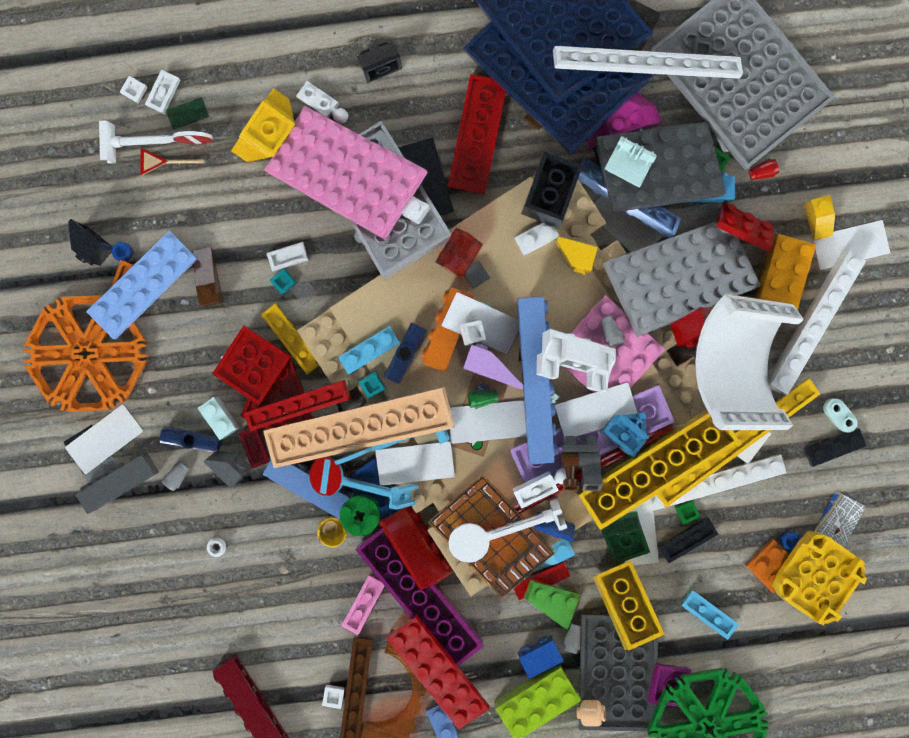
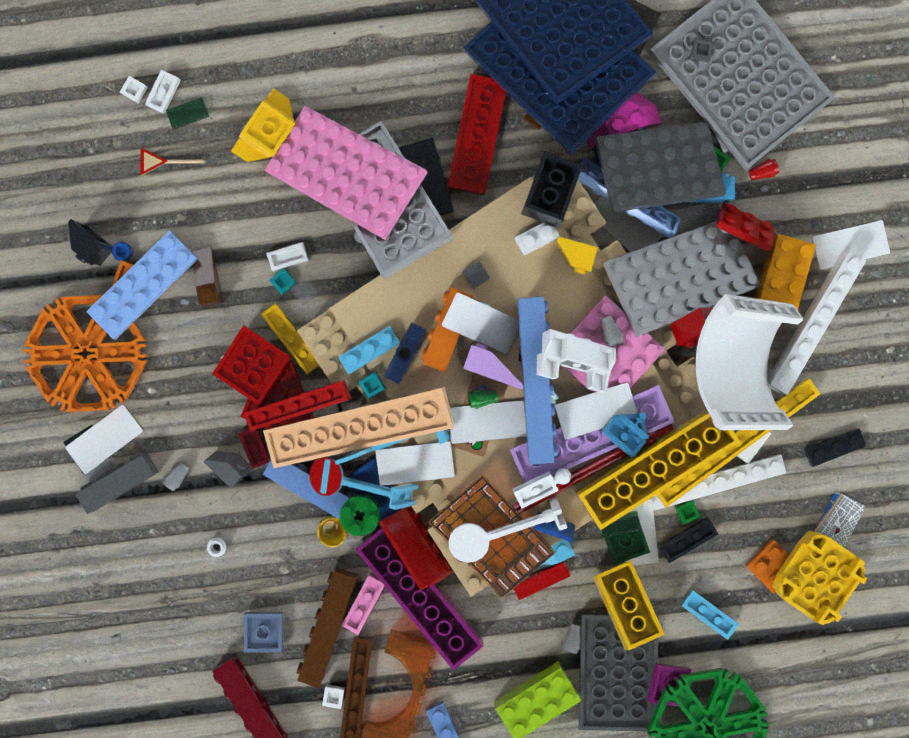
(110, 142): white piece -> none
(179, 437): dark blue piece -> none
(219, 417): light aqua brick -> none
(263, 631): none -> sand blue plate
(322, 103): white plate -> none
(327, 627): none -> reddish brown brick
(379, 61): black slope -> none
(415, 210): white plate -> none
(437, 672): red plate -> none
(459, 253): clear red brick -> none
(472, 332): white plate -> none
(540, 656): blue brick -> none
(553, 601): bright green wing -> none
(581, 457): dark grey hips -> none
(591, 713): light nougat head -> none
(630, 161): light aqua hinge -> none
(646, 62): white plate -> none
(789, 540): blue tile -> none
(820, 217): yellow slope -> none
(841, 415): light aqua plate -> none

